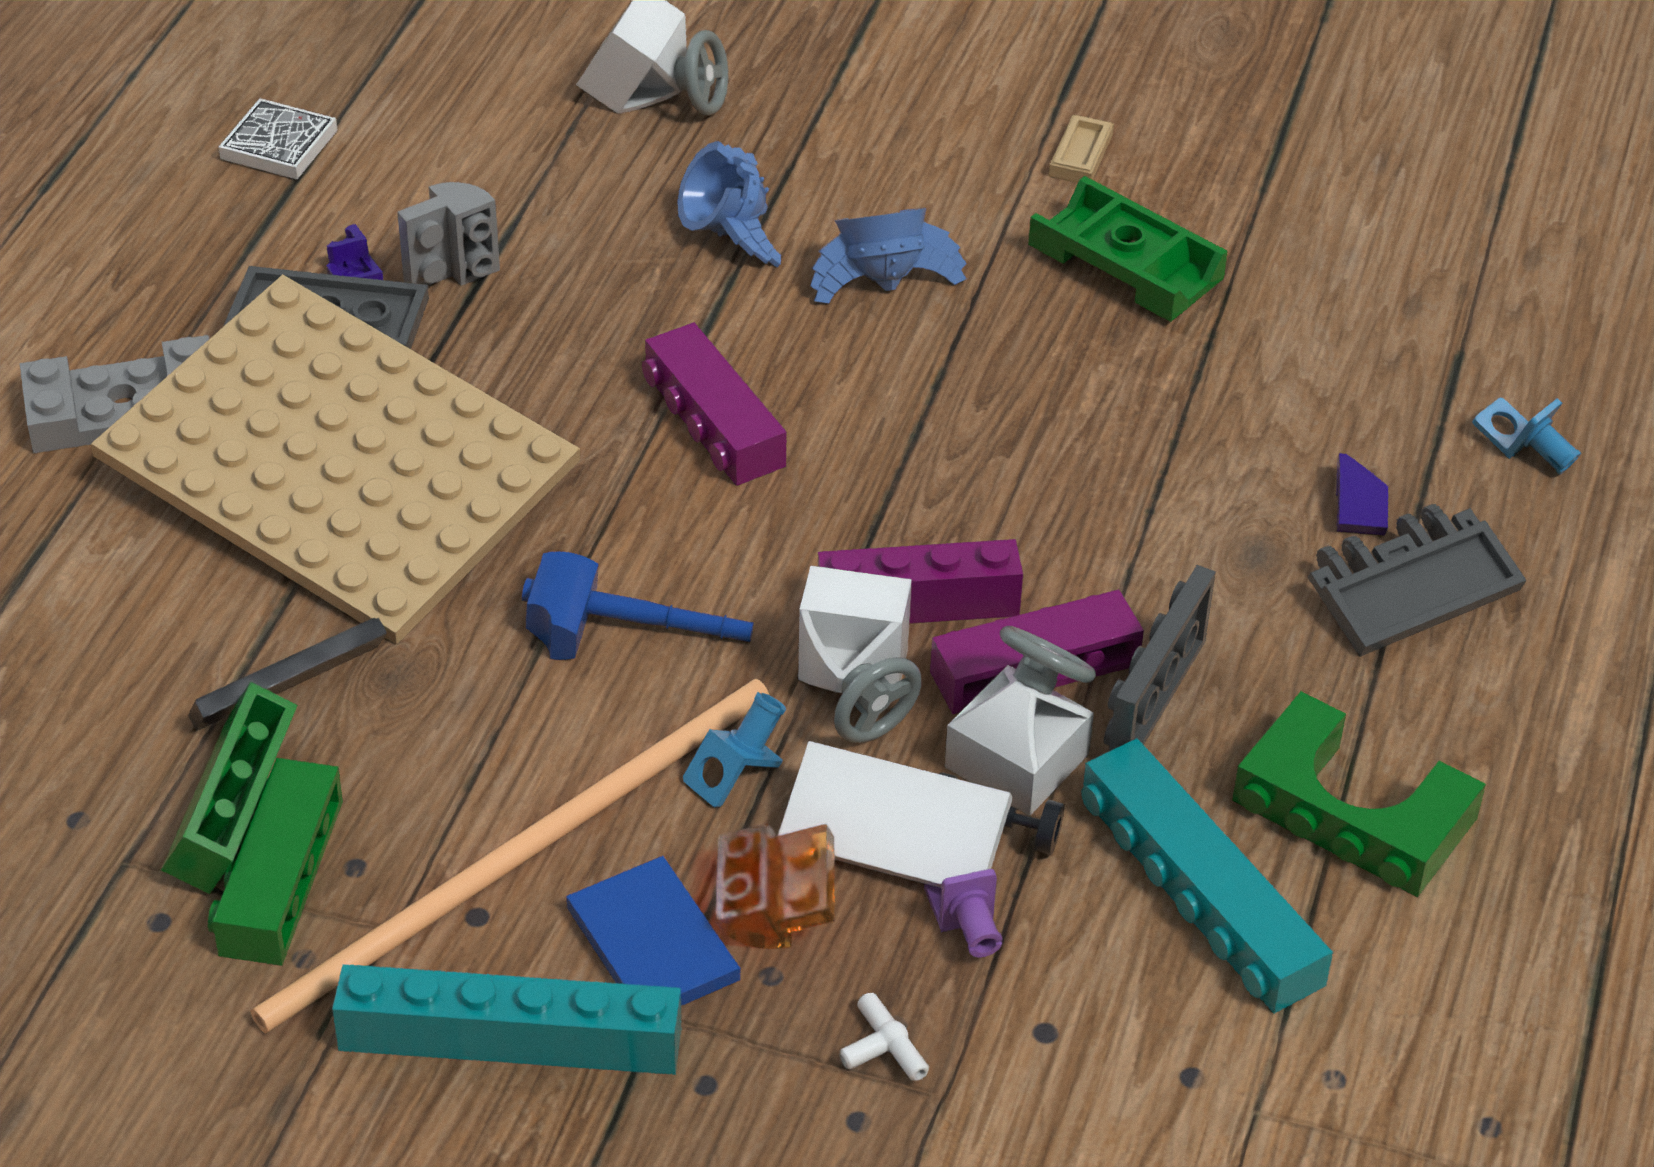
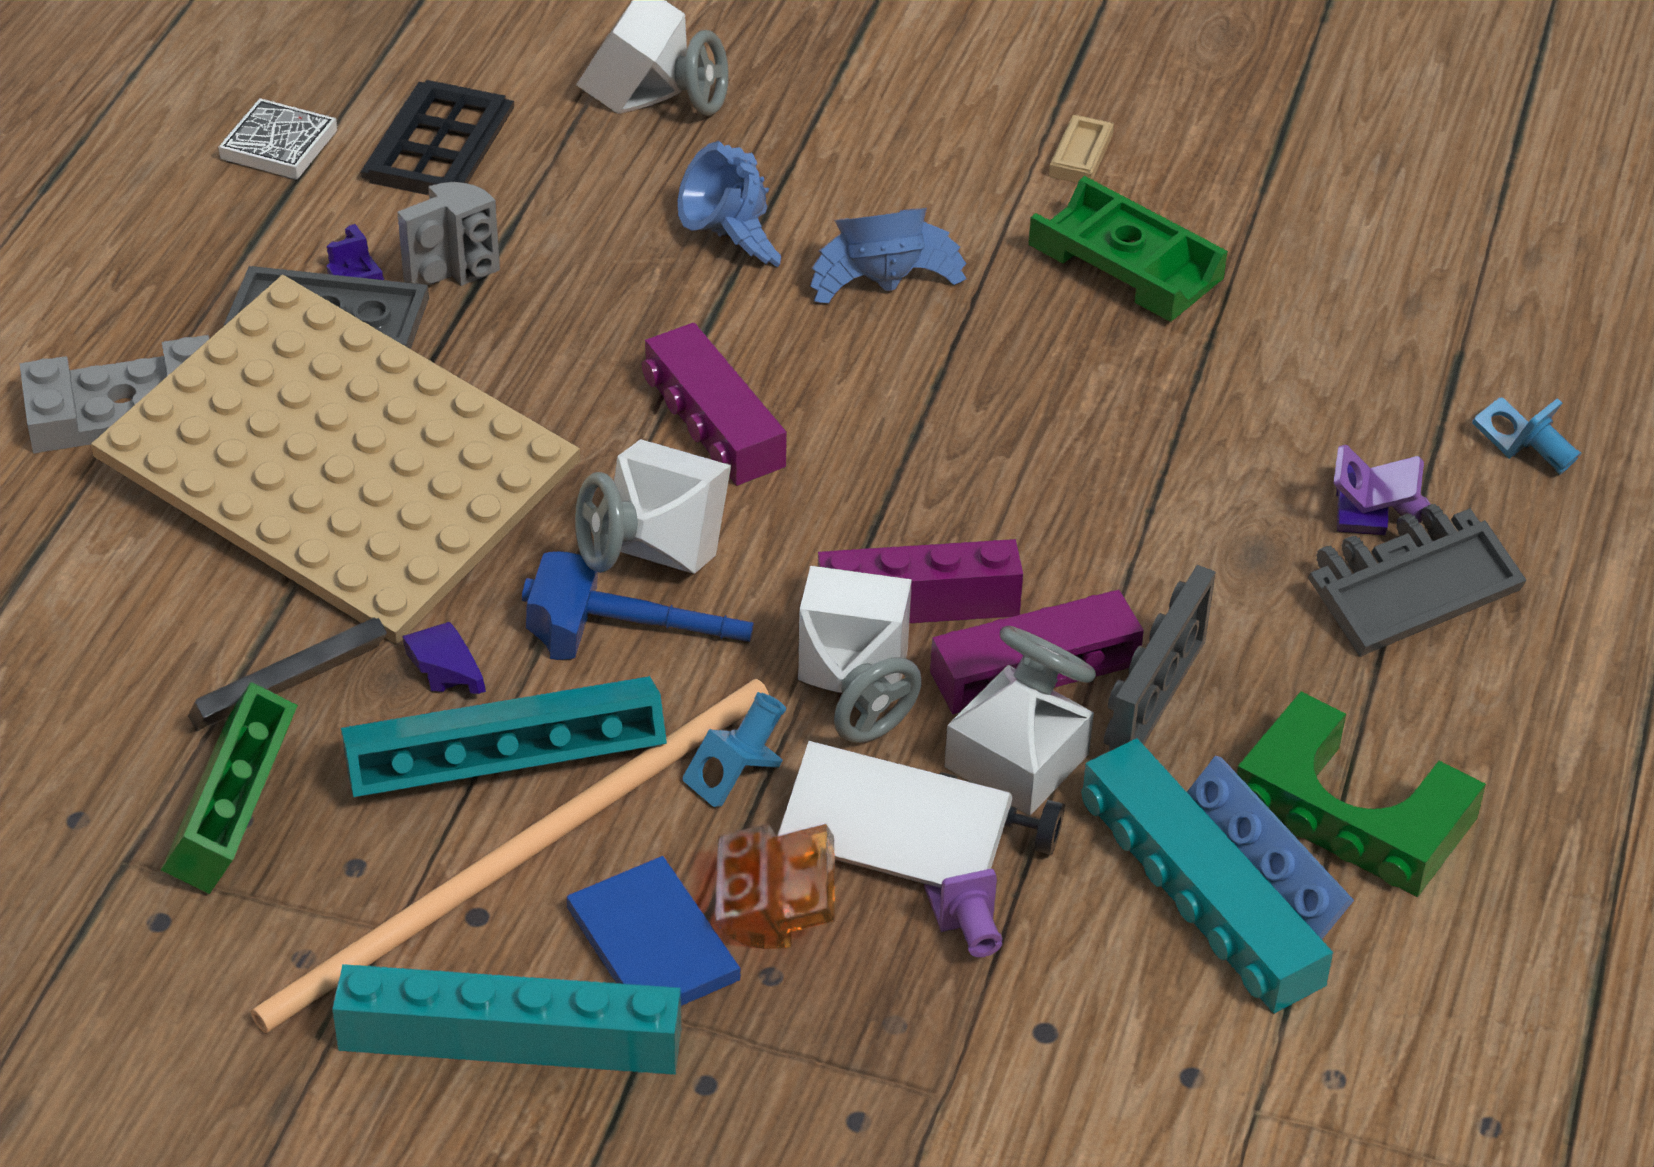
(276, 862): green brick -> none
(412, 115): none -> black piece
(444, 658): none -> dark purple slope
(503, 736): none -> teal brick
(657, 509): none -> white piece
(888, 1037): white piece -> none
(1270, 846): none -> medium blue bracket
(1382, 486): none -> medium lavender bracket

